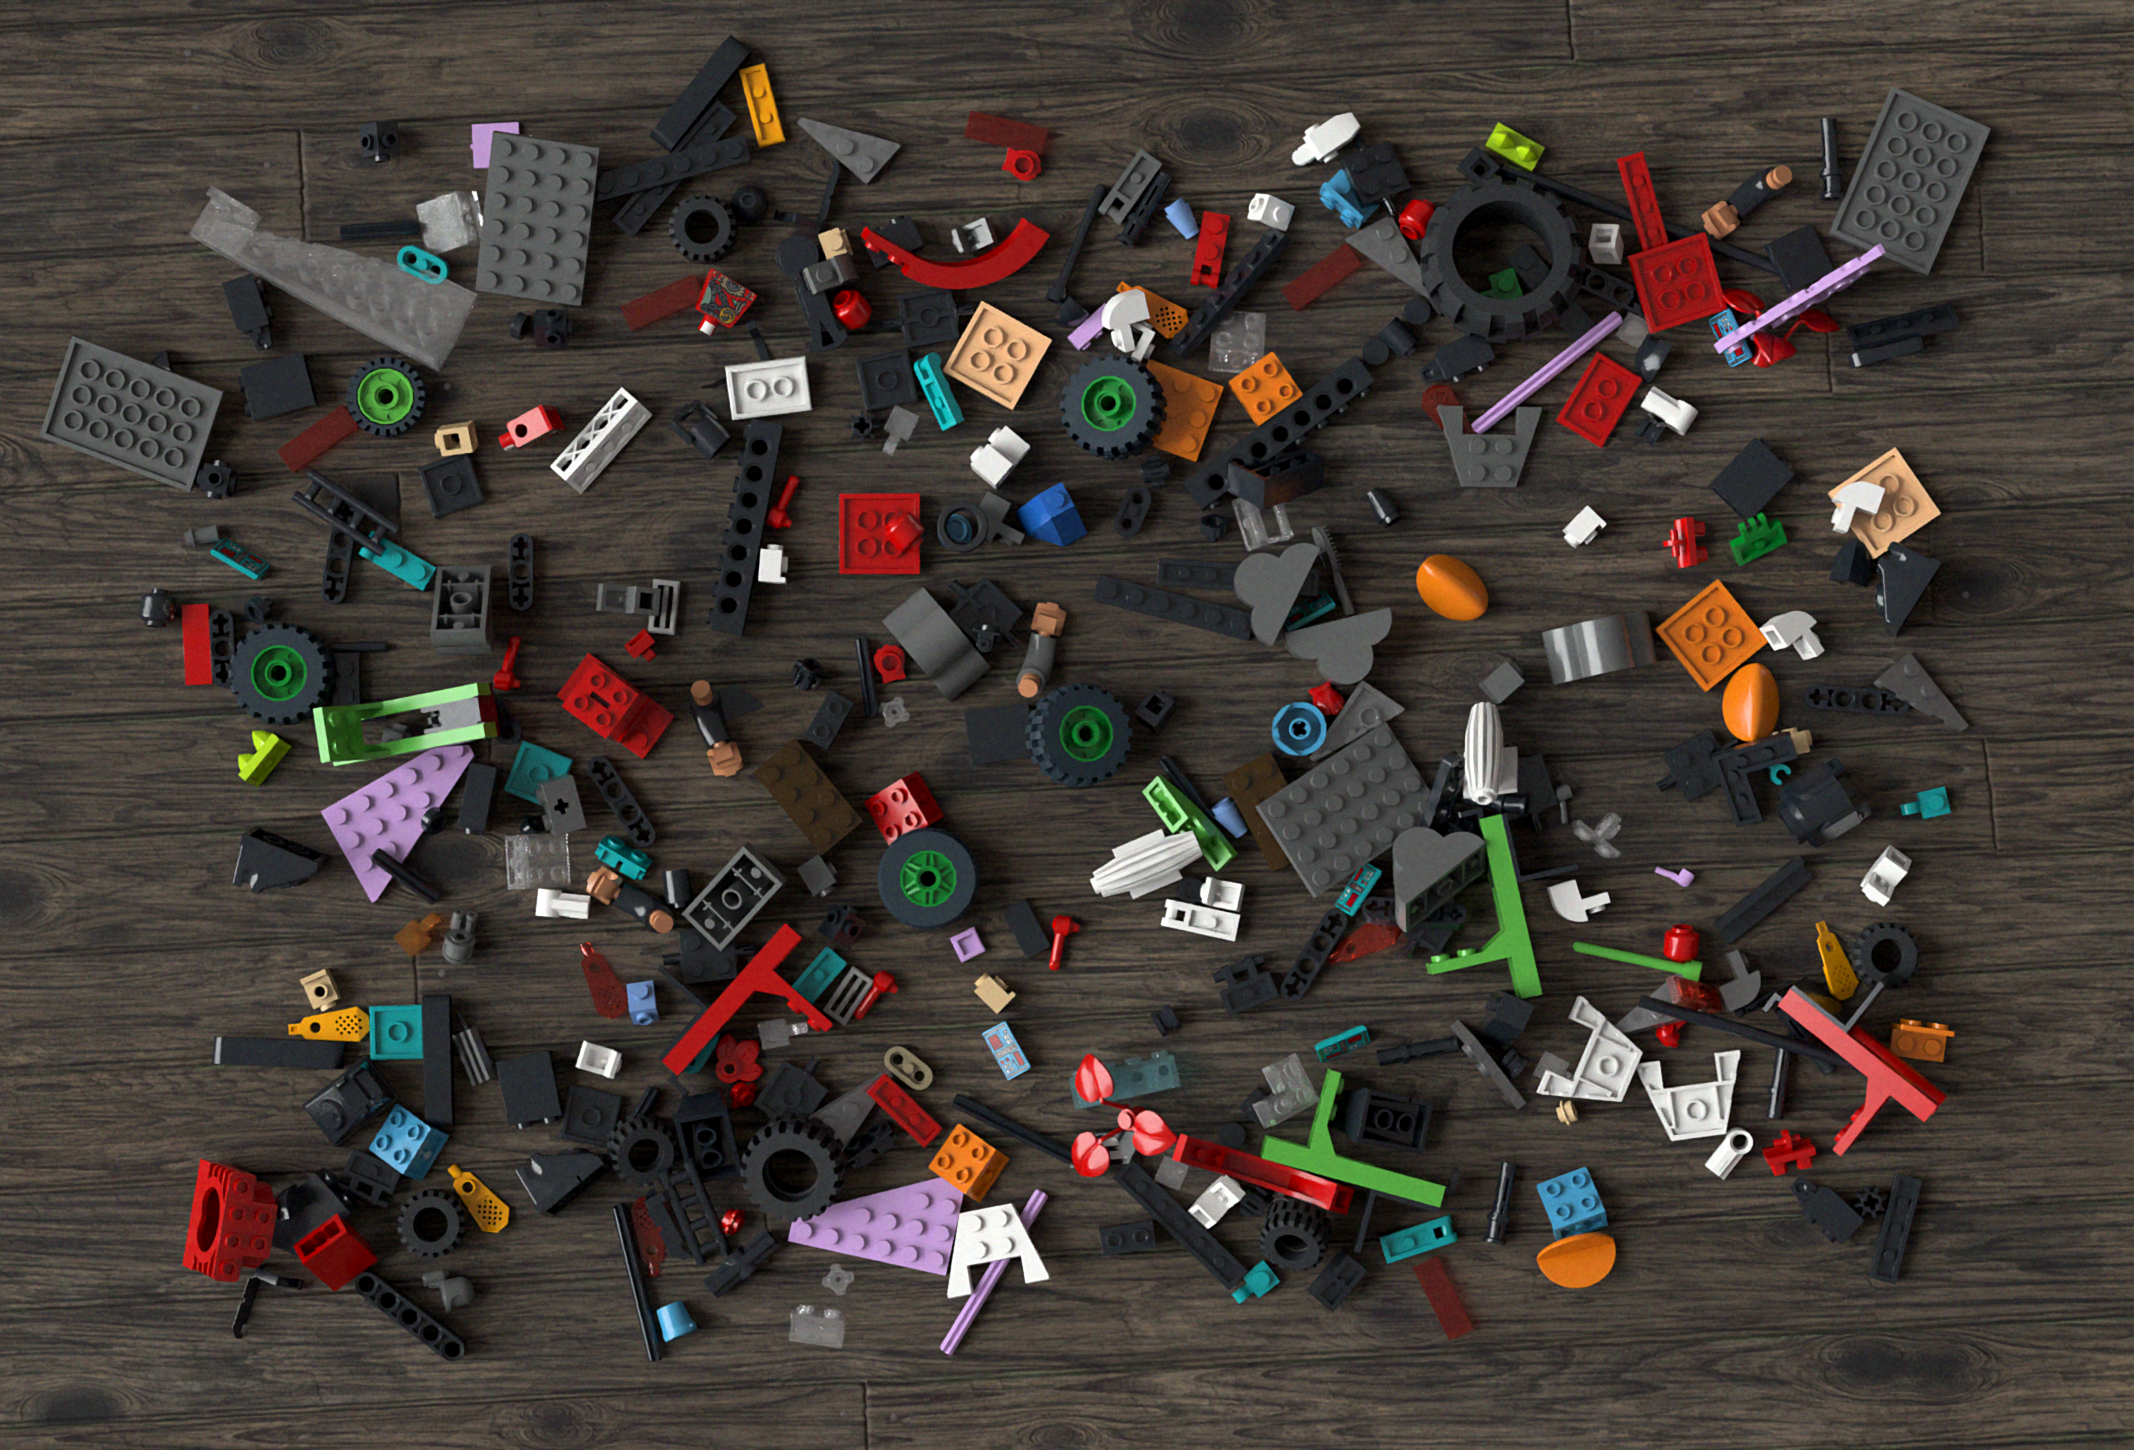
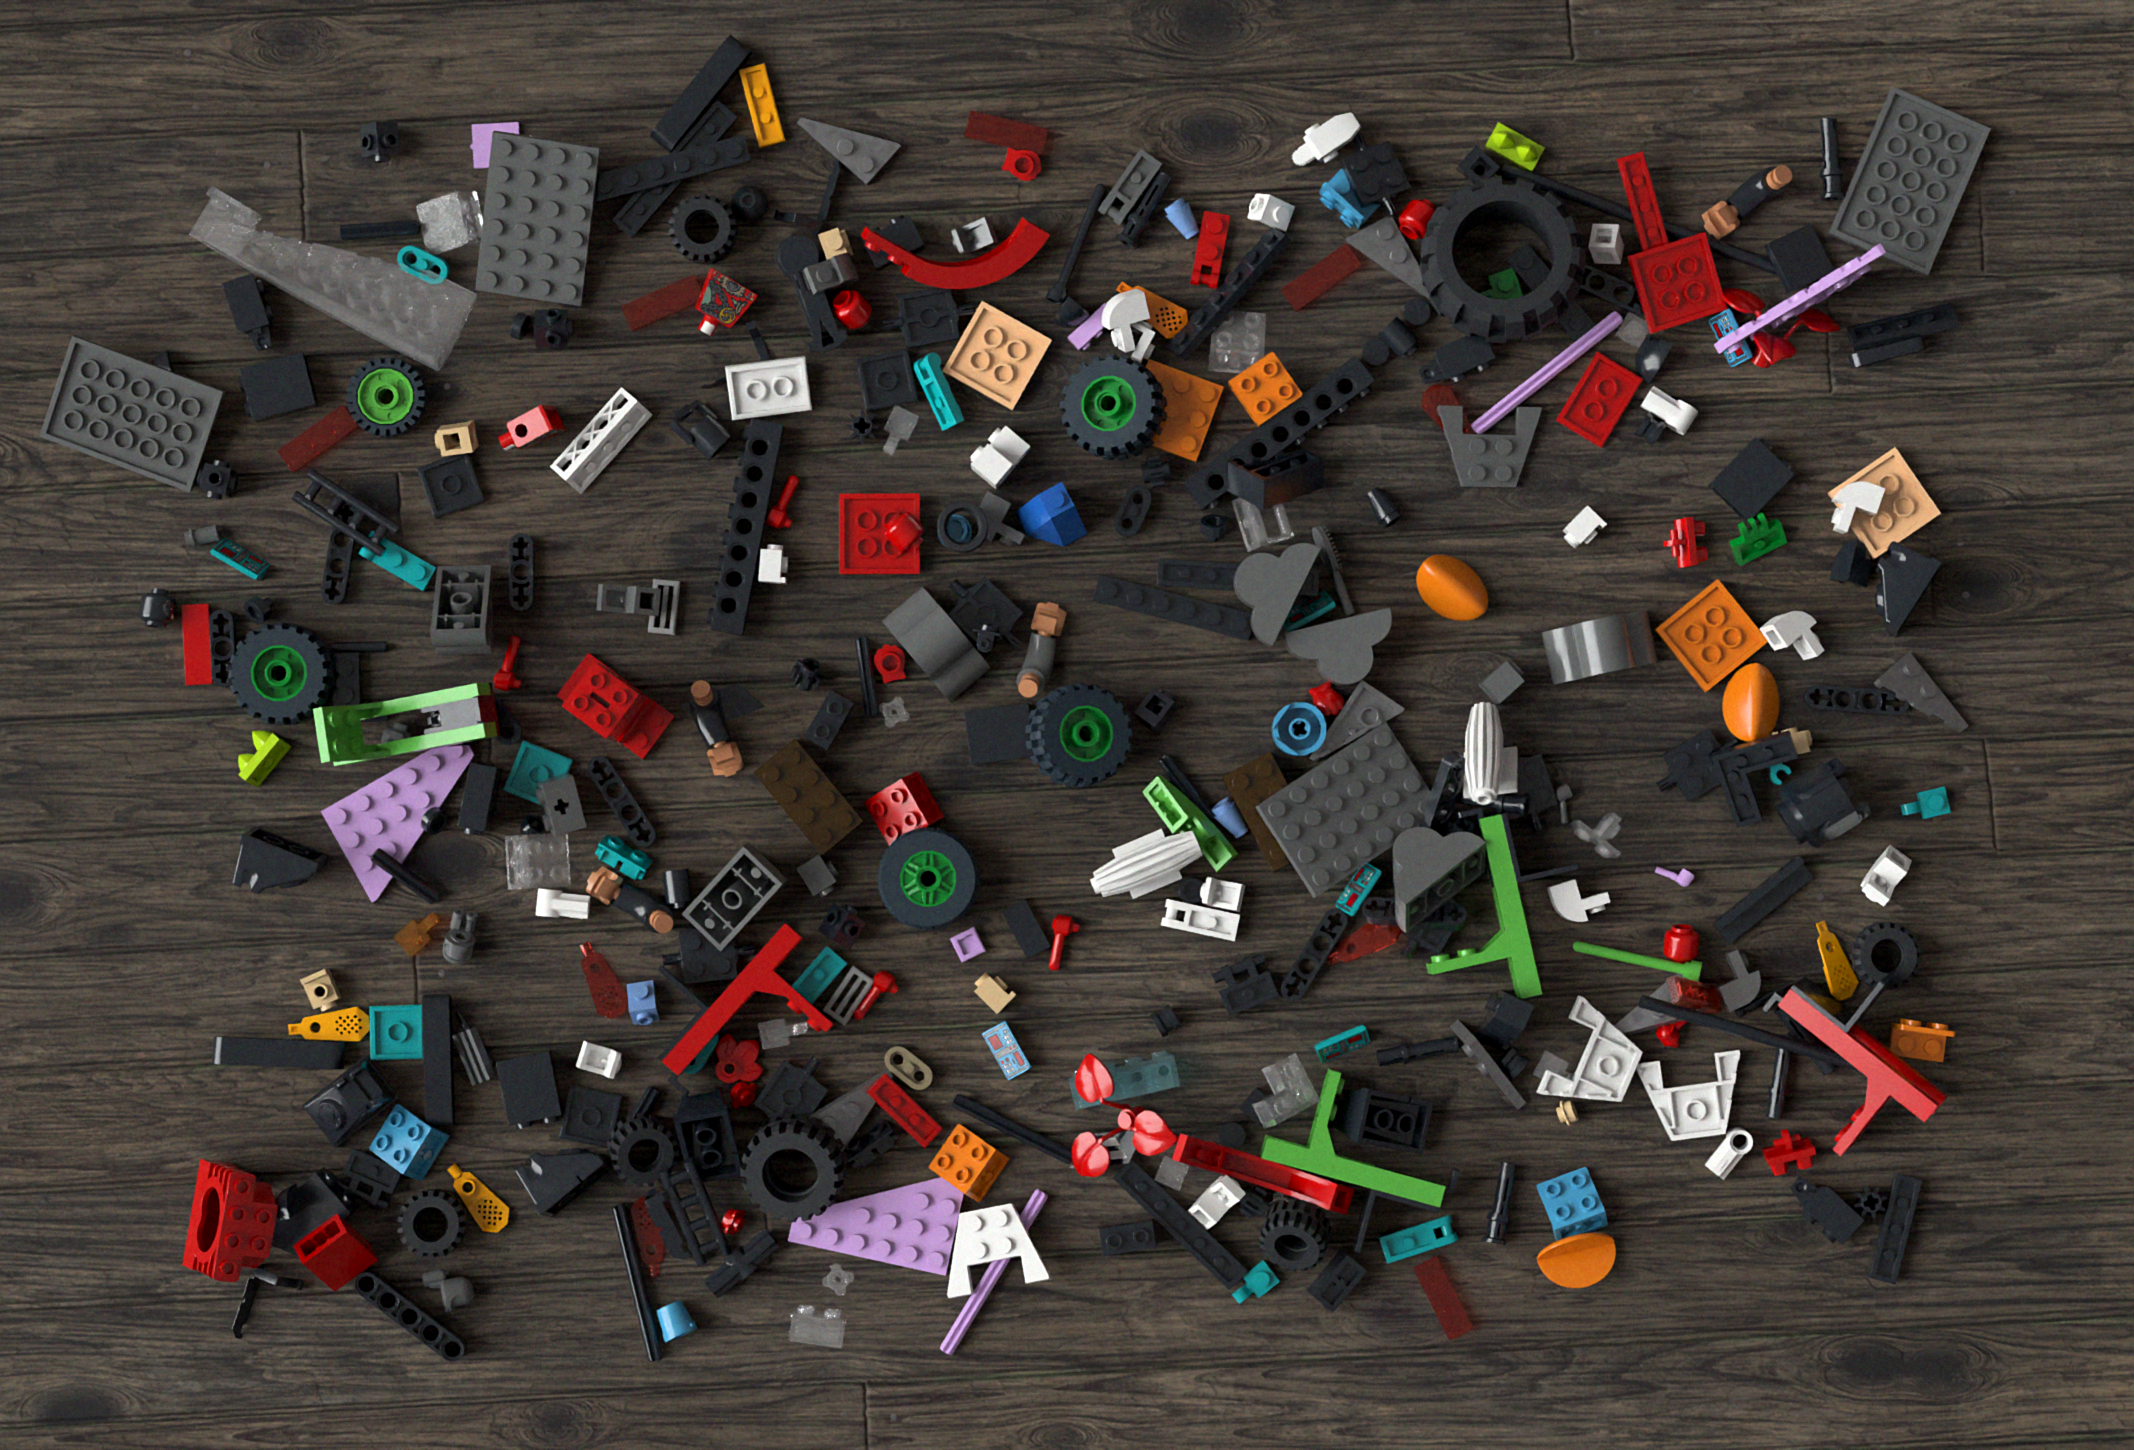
(641, 645): red tile -> none

